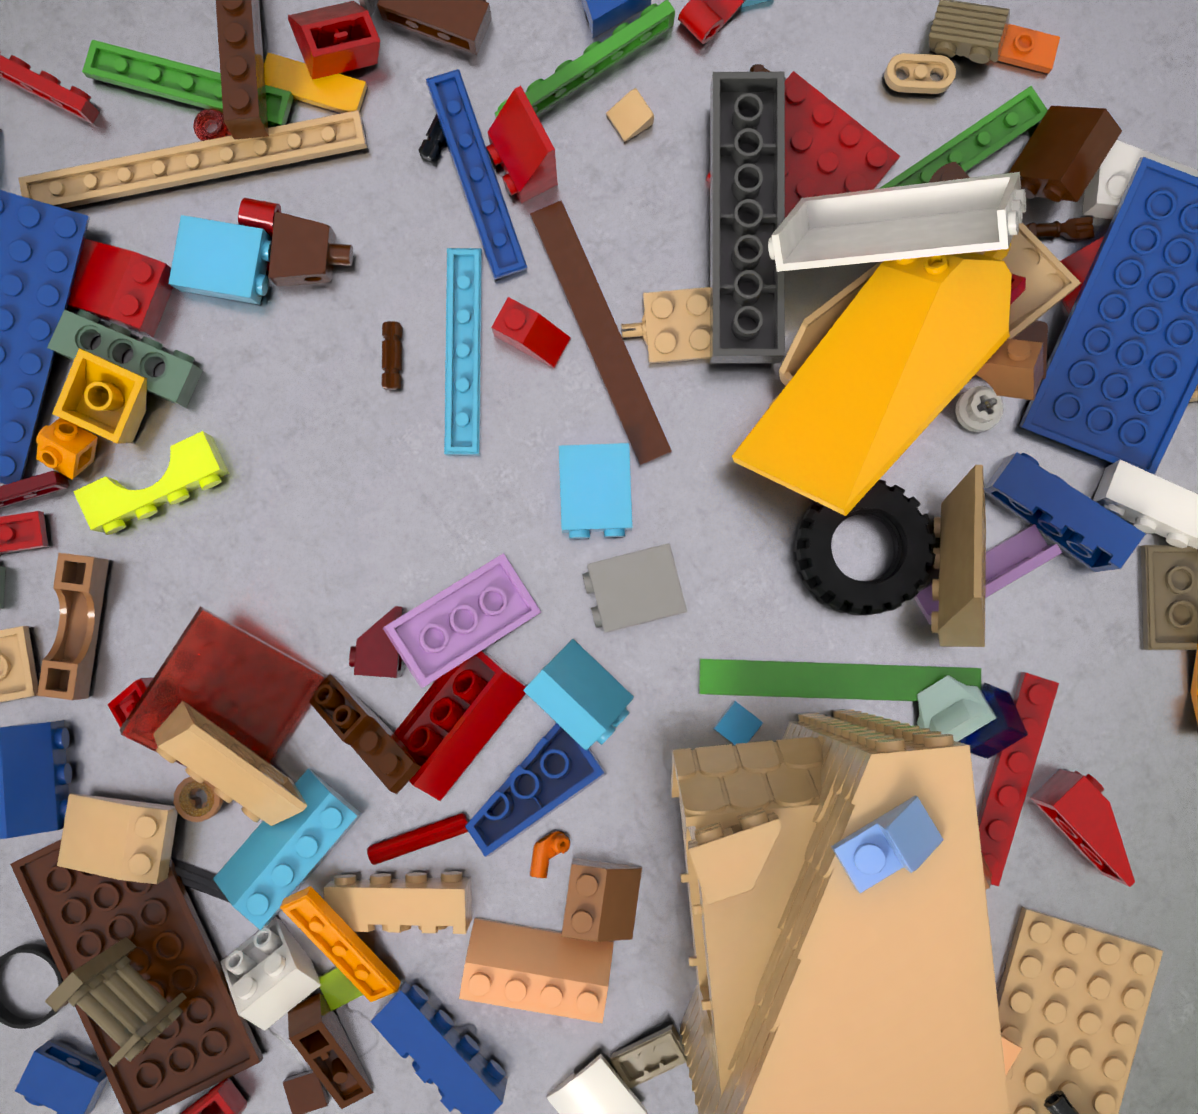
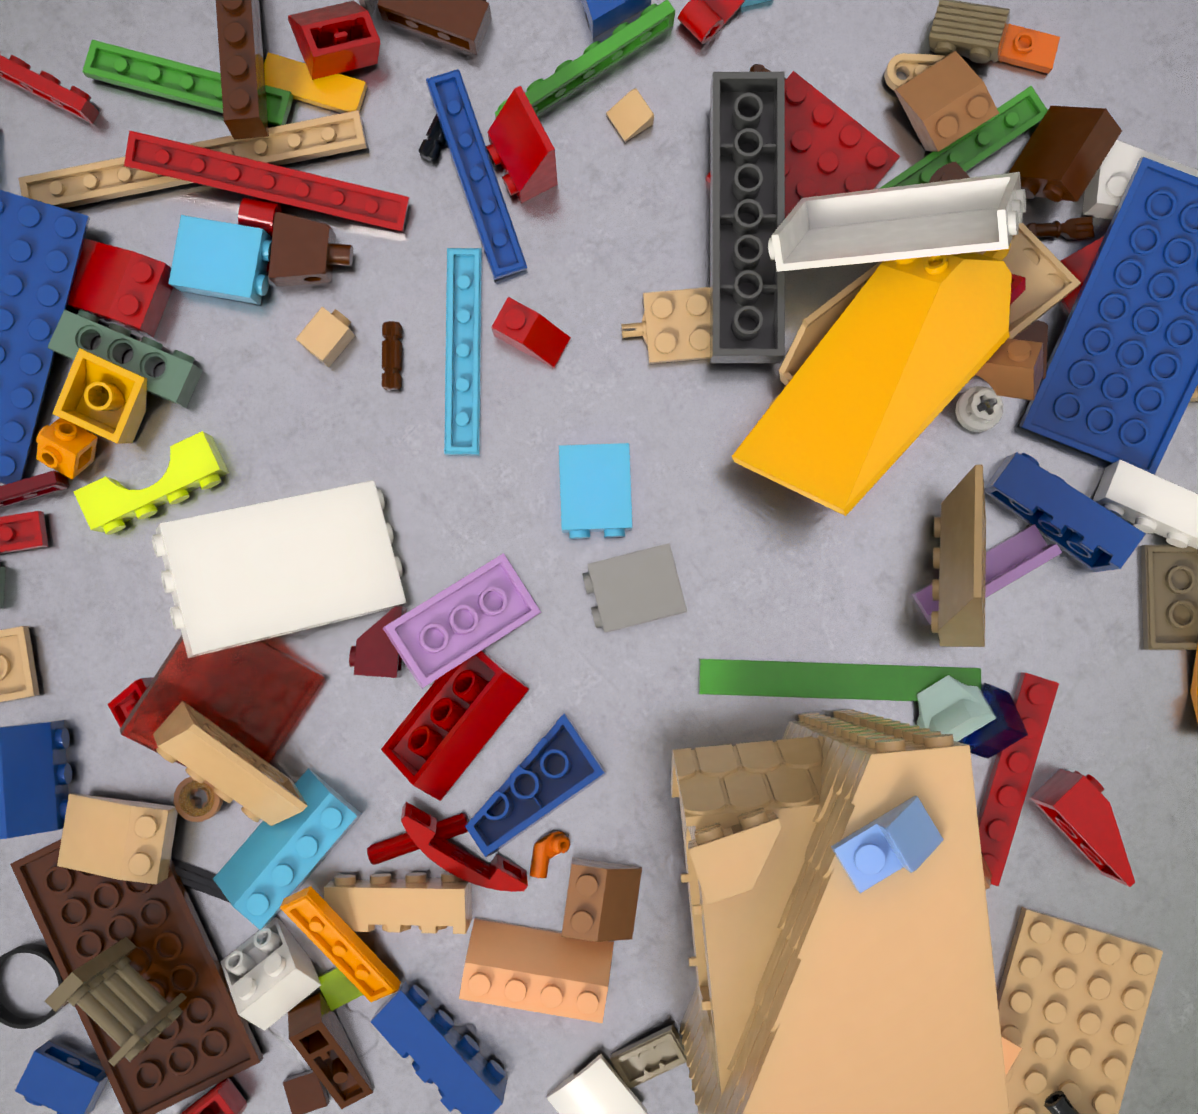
(80, 591): medium nougat arch -> none
(208, 117): clear red plate -> none
(266, 181): none -> red plate
(278, 567): none -> white panel
(326, 335): none -> tan brick
(365, 733): reddish brown slope -> none
(497, 875): none -> red slope
(580, 695): medium azure brick -> none
(600, 333): reddish brown tile -> none
(738, 724): dark azure tile -> none
(908, 566): black tyre -> none
(946, 102): none -> medium nougat slope

